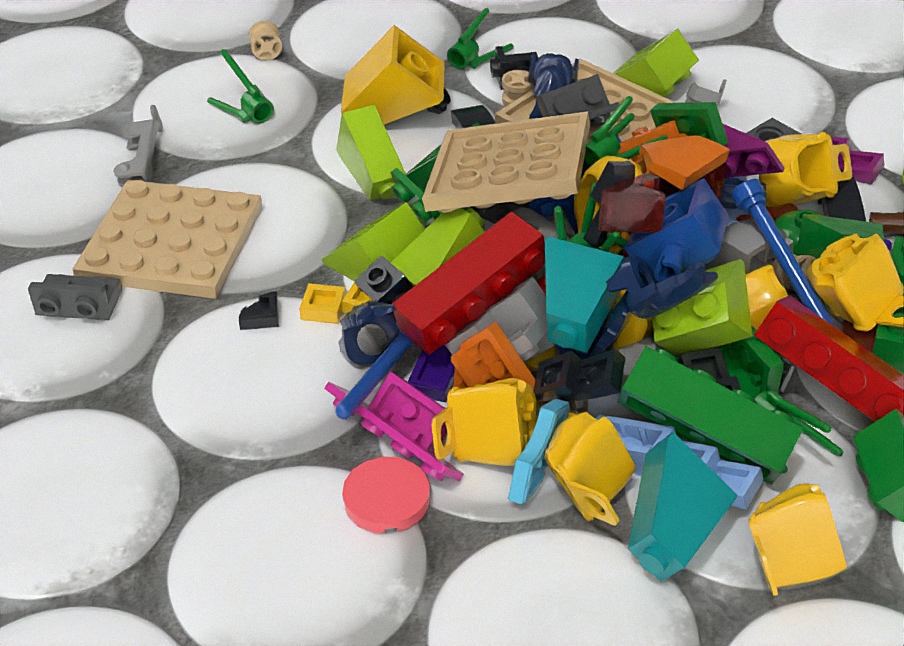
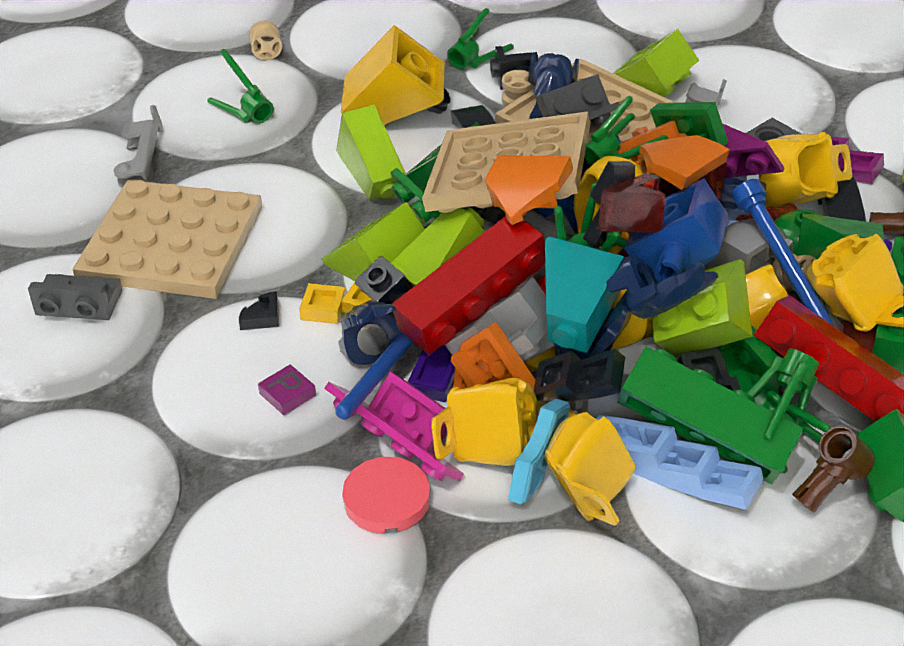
(286, 389): none -> magenta tile
(526, 183): none -> orange slope
(675, 507): teal slope -> none
(796, 375): none -> green plant
(797, 537): yellow piece -> none
(834, 468): none -> reddish brown pin

